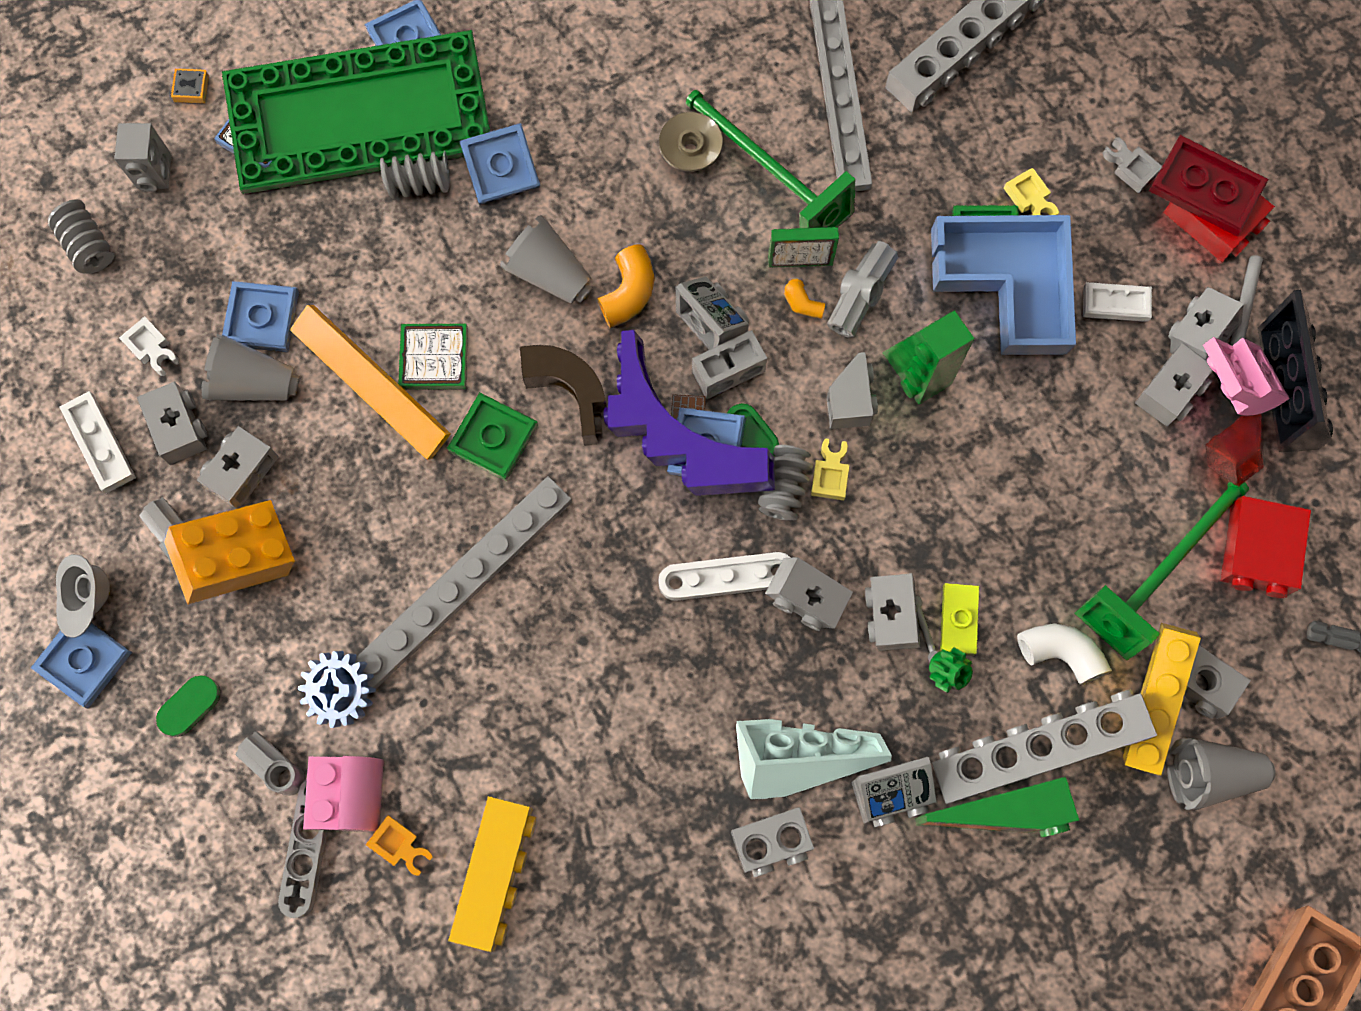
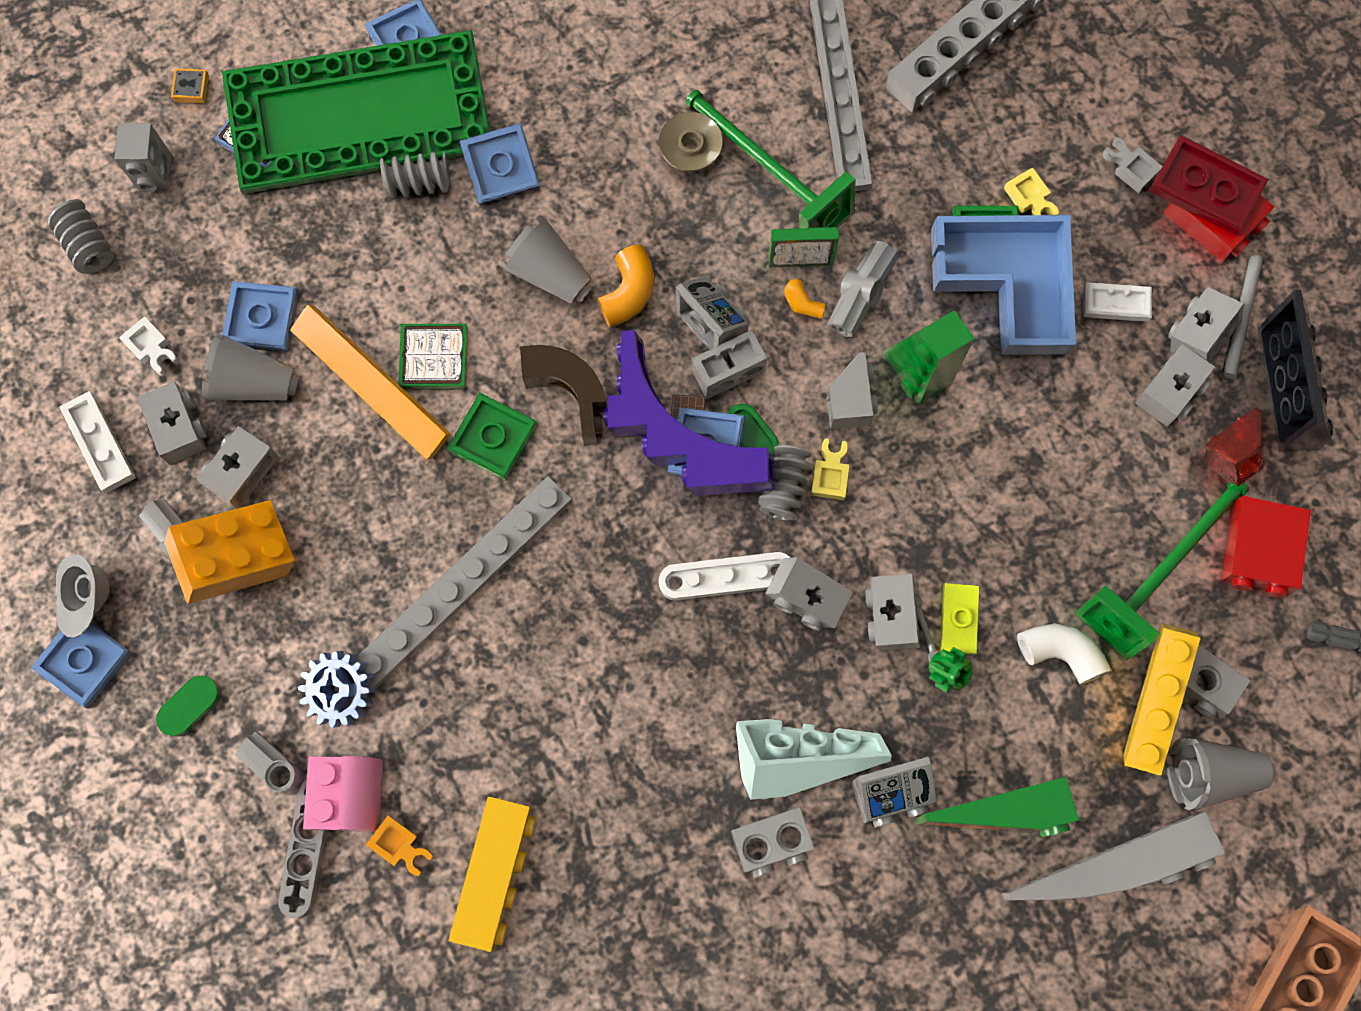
(958, 785): light grey brick -> none
(1134, 863): none -> light grey slope
(1245, 376): bright pink brick -> none

